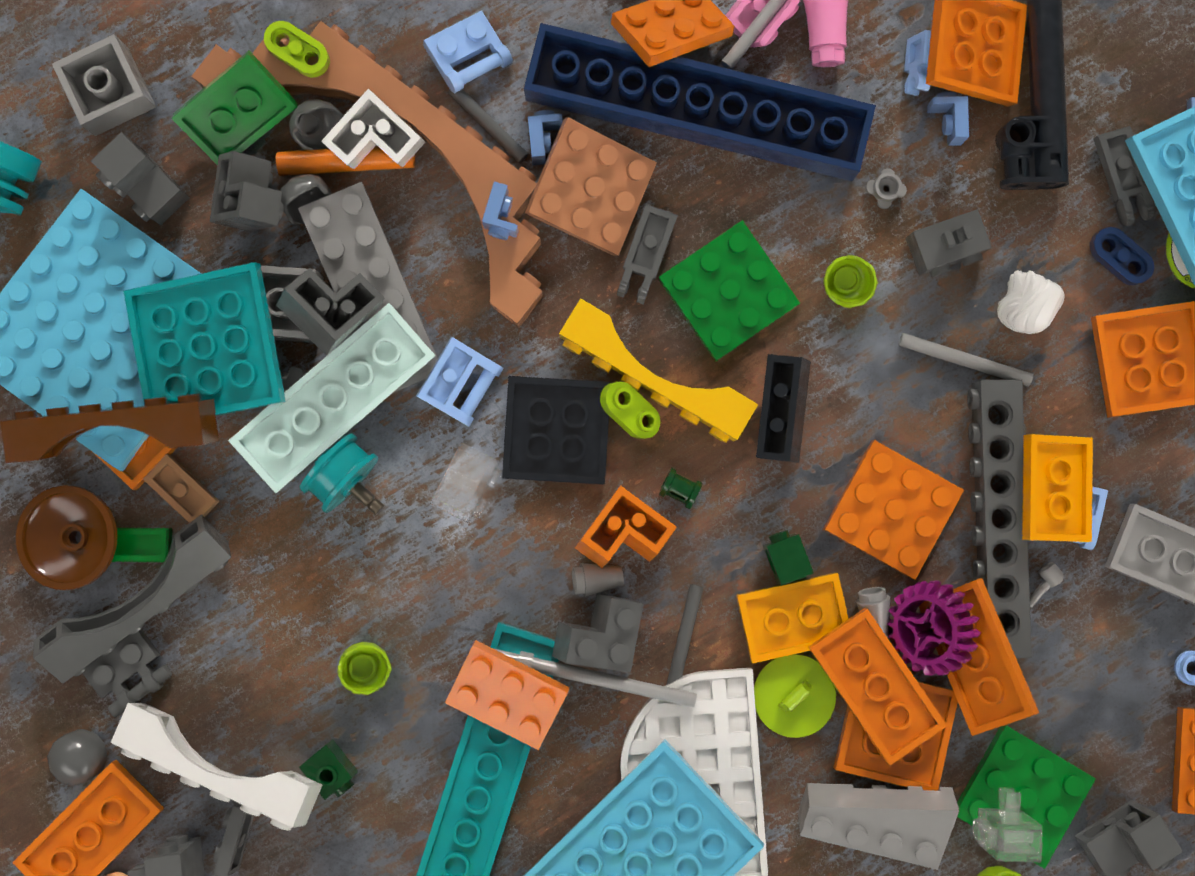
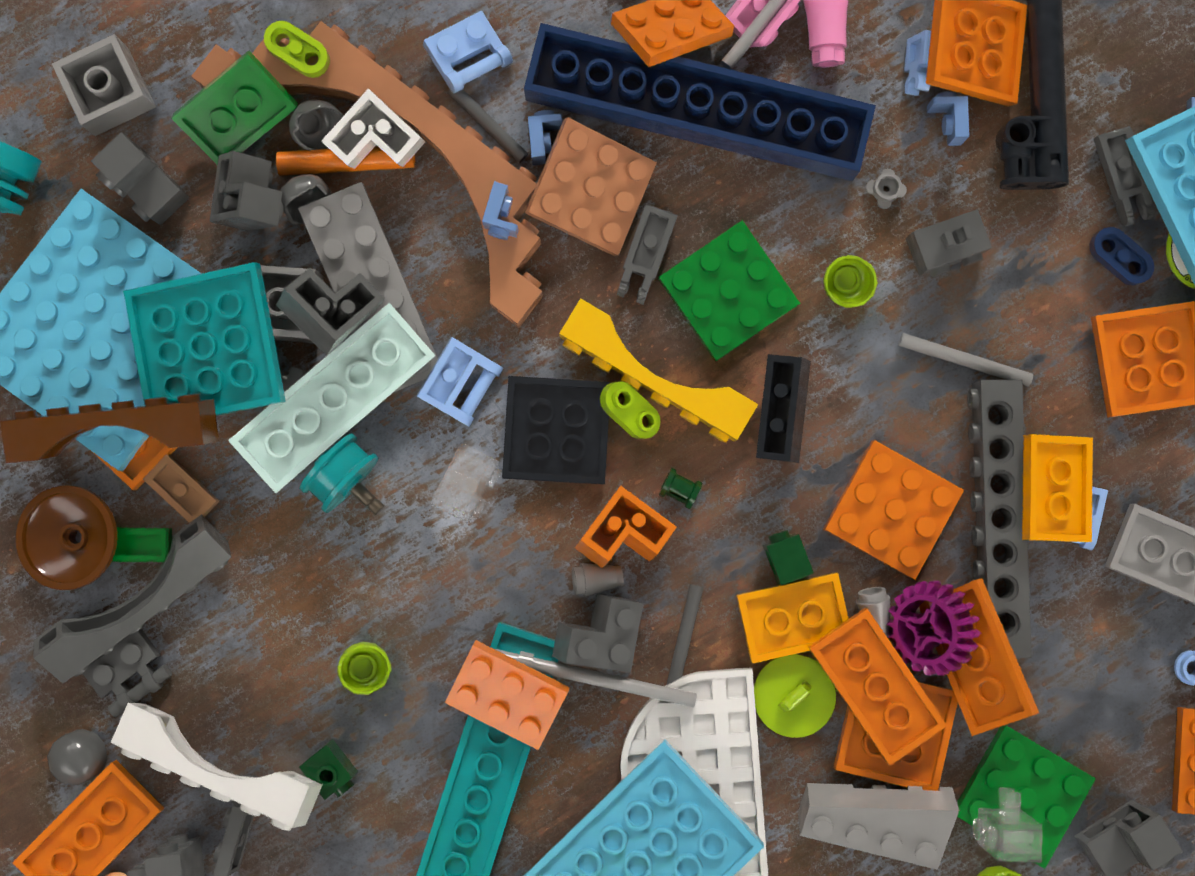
(1030, 302): white hair -> none
(1052, 577): light grey hand -> none

